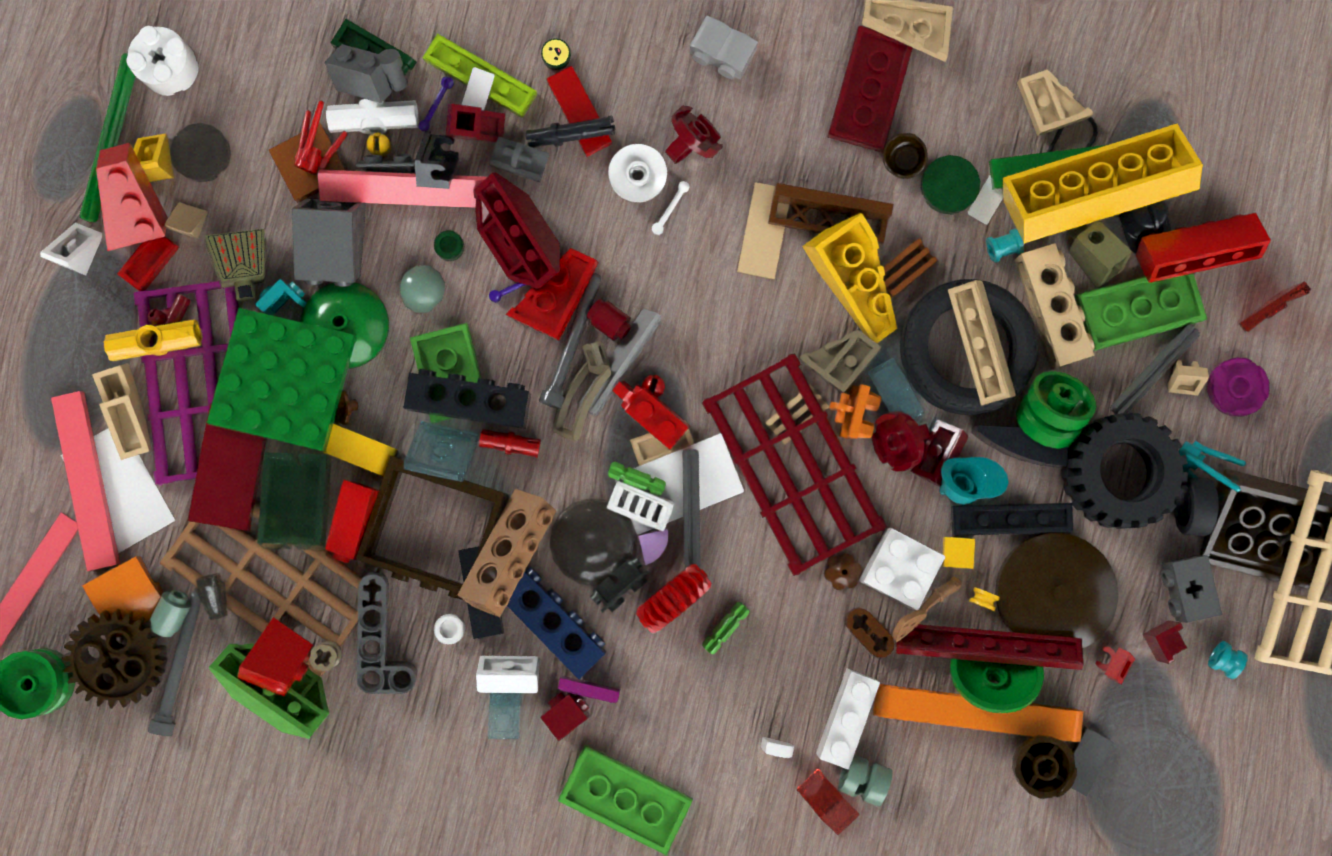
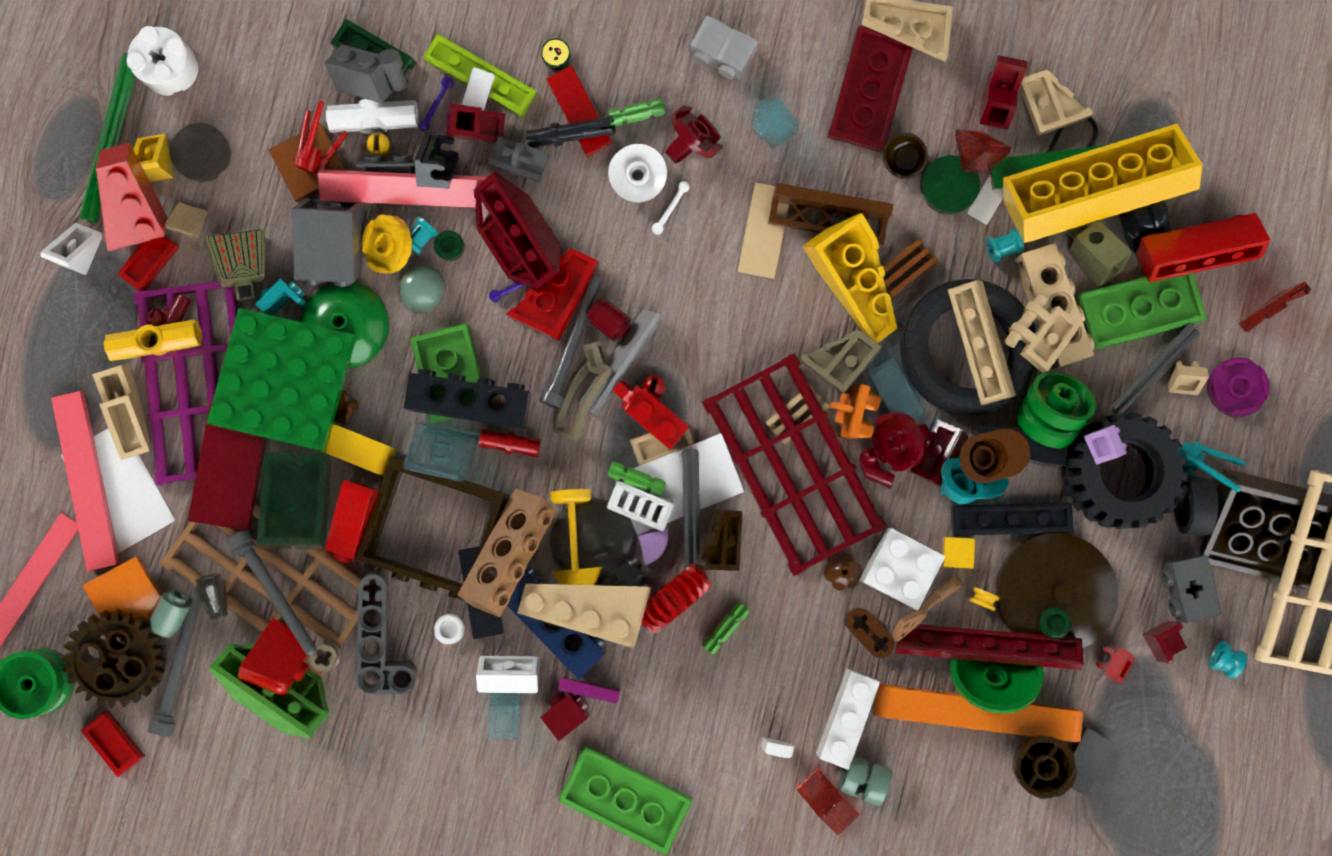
(112, 743): none -> red tile
(244, 545): none -> dark grey piece
(386, 244): none -> yellow tile
(421, 234): none -> teal bush
(576, 576): none -> yellow piece
(595, 610): none -> tan wing
(637, 112): none -> bright green axle
(722, 542): none -> dark brown wing
(774, 122): none -> clear light blue brick
(871, 468): none -> dark red arm
(979, 151): none -> clear red slope
(994, 455): none -> reddish brown piece
(1001, 92): none -> dark red brick
(1050, 338): none -> tan plate
(1055, 623): none -> dark green tile
(1105, 444): none -> lavender tile

